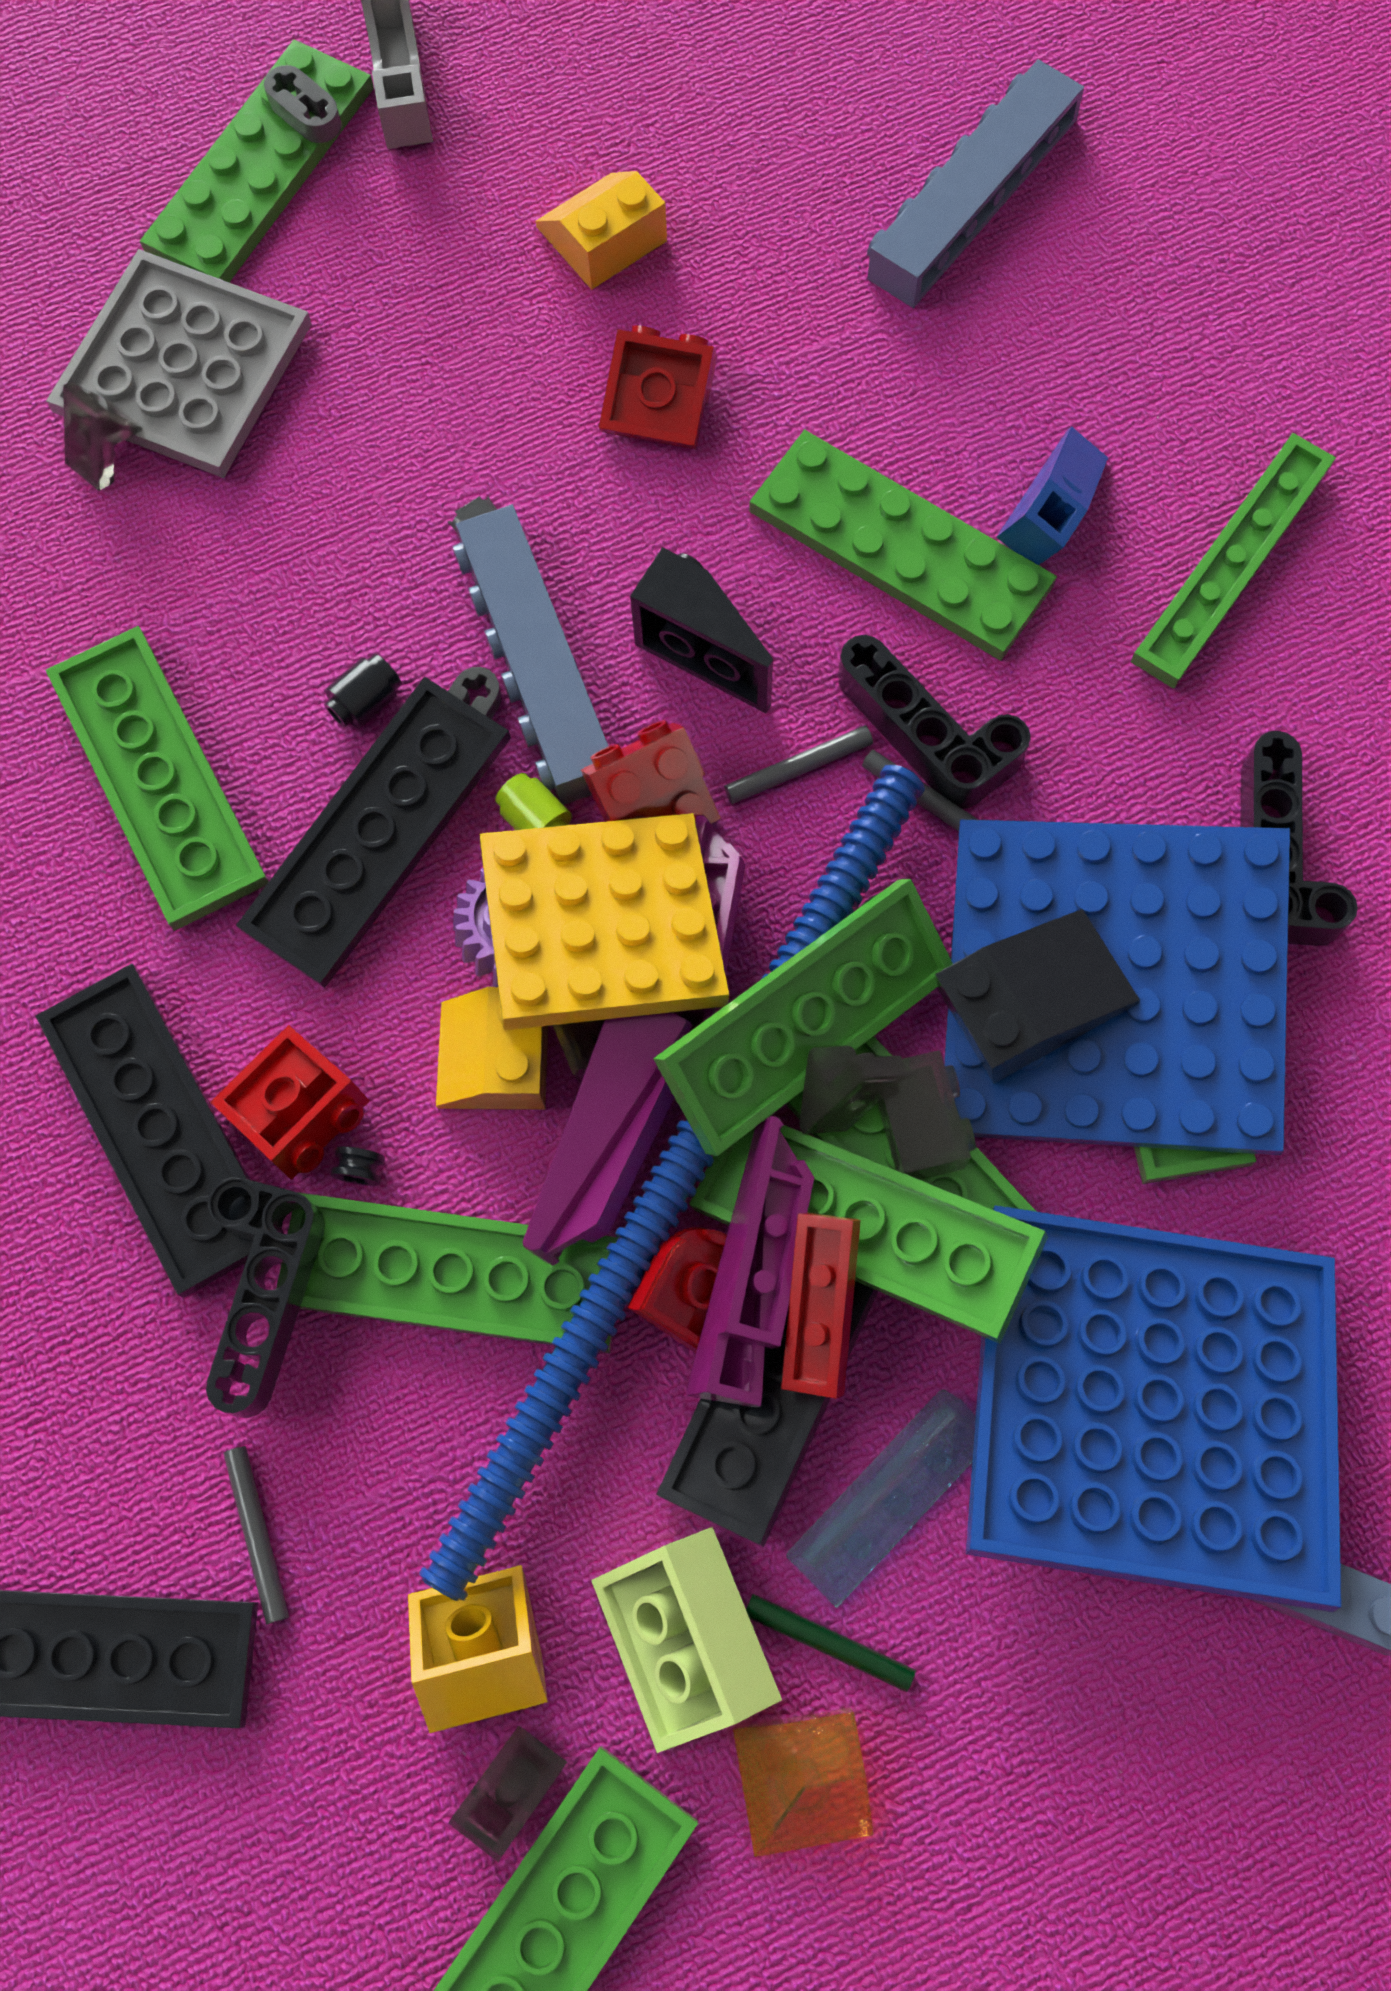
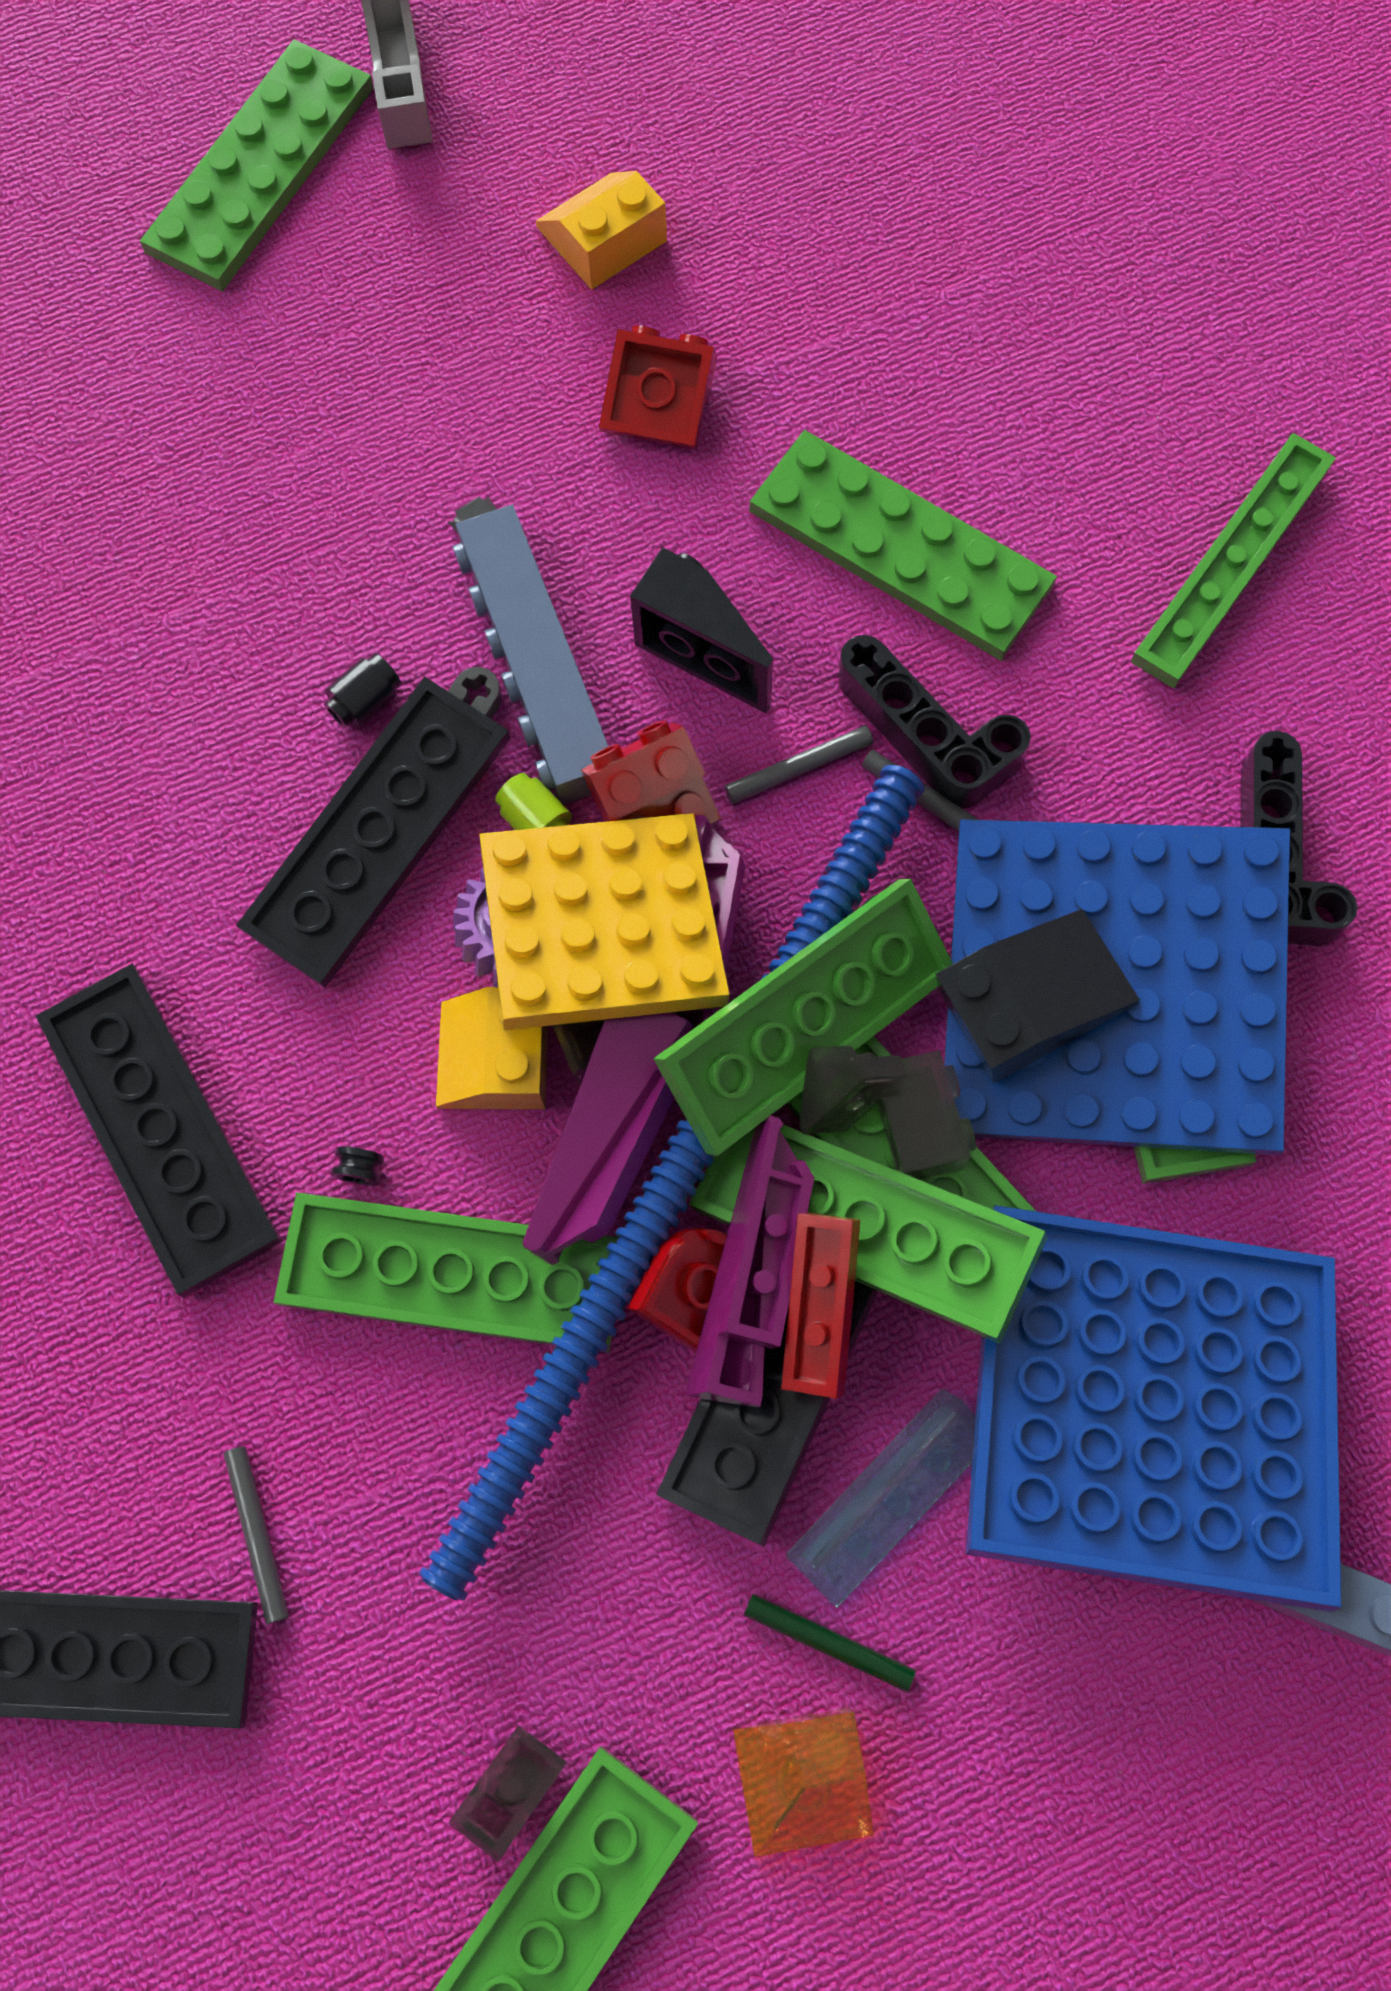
(91, 432): clear smoke slope -> none
(157, 778): bright green plate -> none
(186, 359): light grey plate -> none
(252, 1299): black beam -> none
(291, 1103): red plate -> none
(295, 110): dark grey beam -> none
(475, 1653): yellow slope -> none
(686, 1640): yellowish green slope -> none
(973, 183): sand blue brick -> none
(1055, 499): blue slope -> none

